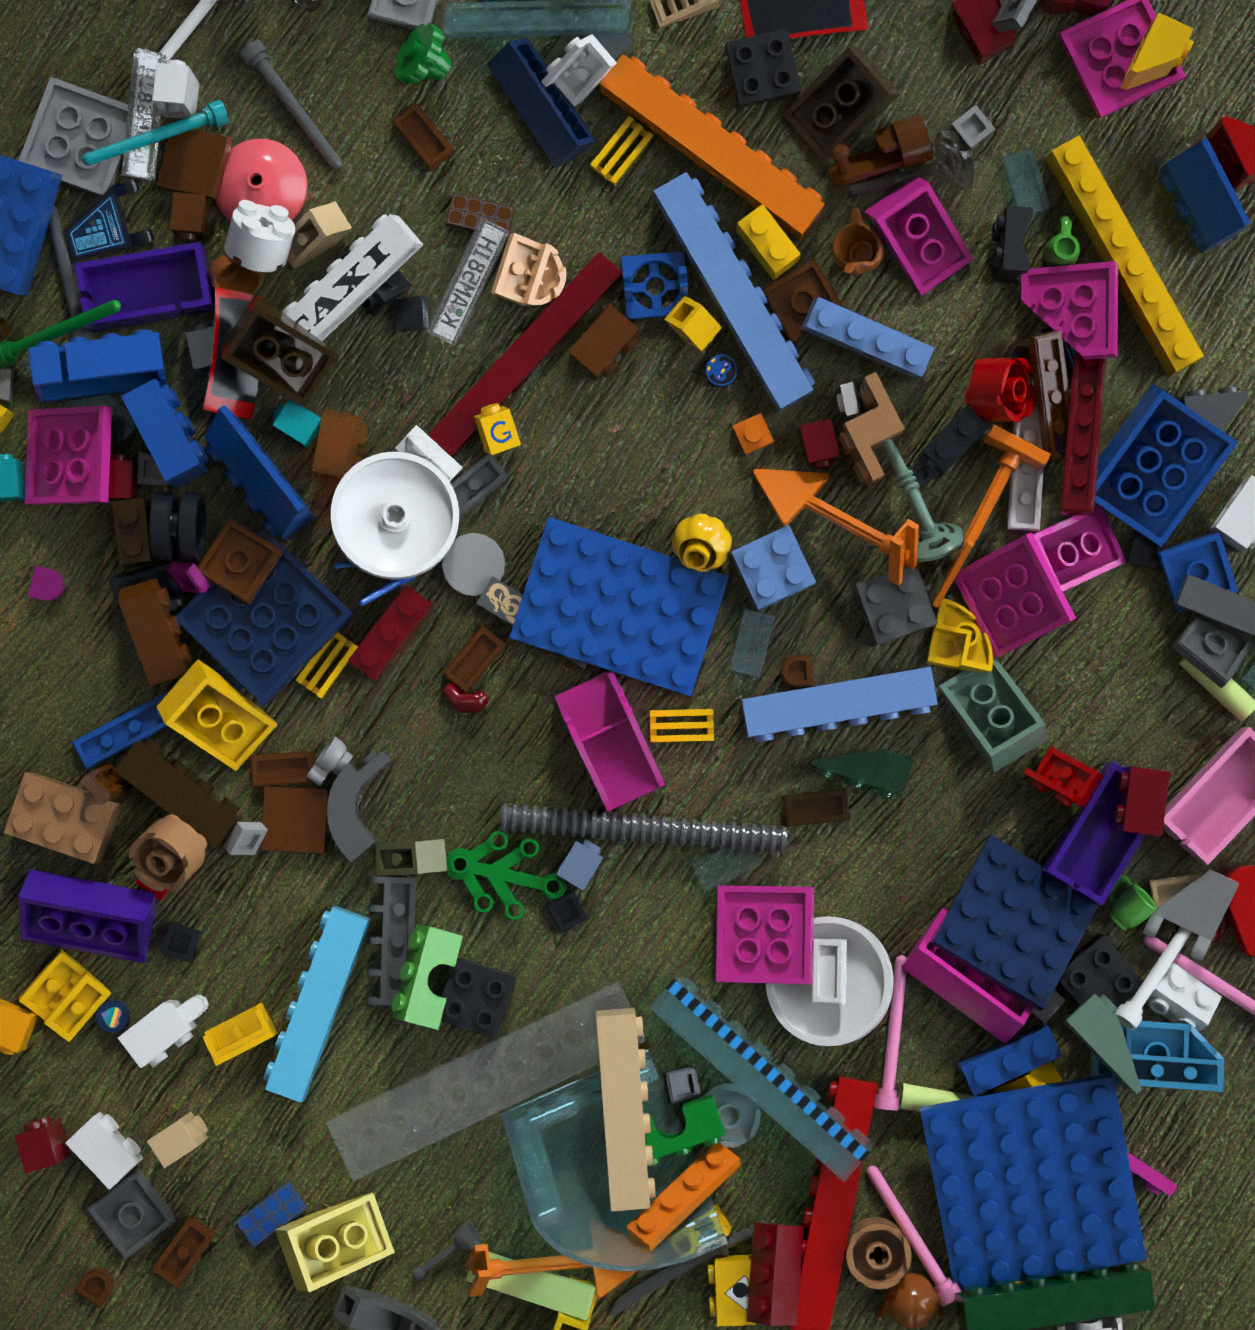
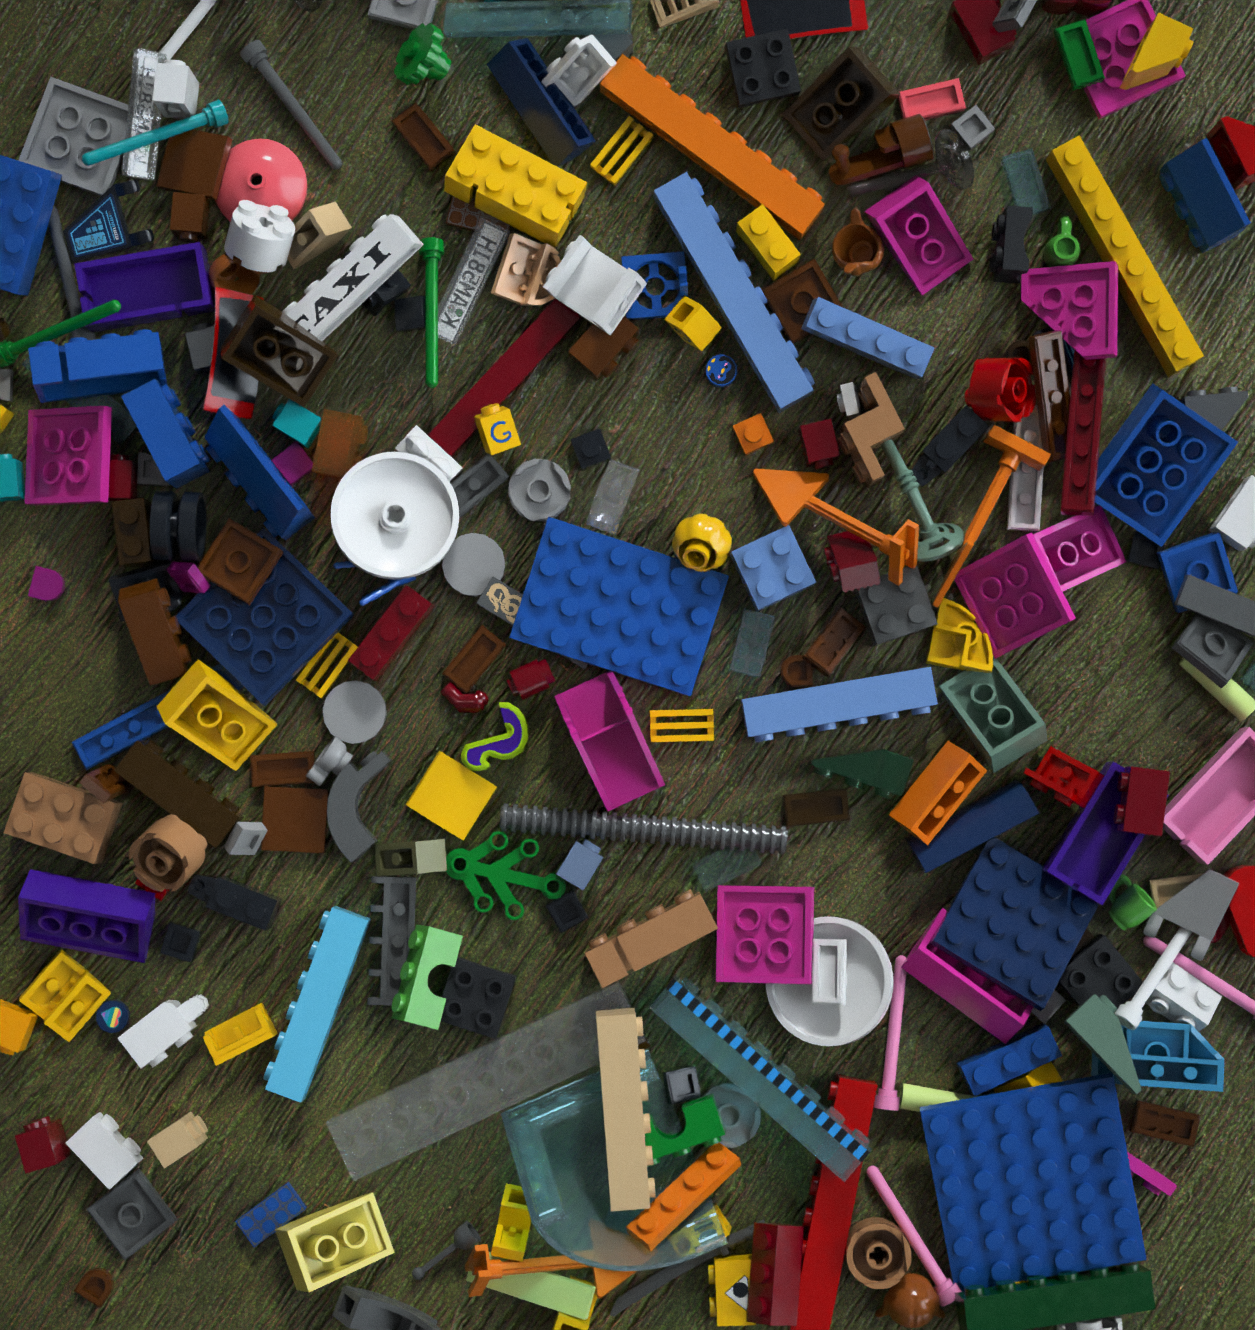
(184, 1251): reddish brown plate -> none
(236, 900): none -> black hinge
(293, 463): none -> magenta tile
(354, 712): none -> light grey tile
(431, 254): none -> green piece
(451, 795): none -> yellow slope
(503, 746): none -> animal
(512, 1225): none -> yellow brick
(515, 186): none -> yellow piece
(530, 679): none -> dark red brick
(539, 490): none -> light grey tile
(590, 449): none -> black plate
(594, 285): none -> white panel
(612, 497): none -> clear slope
(649, 939): none -> medium nougat piece
(833, 642): none -> reddish brown plate
(851, 561): none -> dark red brick
(932, 100): none -> coral tile
(938, 792): none -> orange brick
(975, 825): none -> dark blue brick
(1079, 54): none -> green tile
(1164, 1123): none -> reddish brown plate

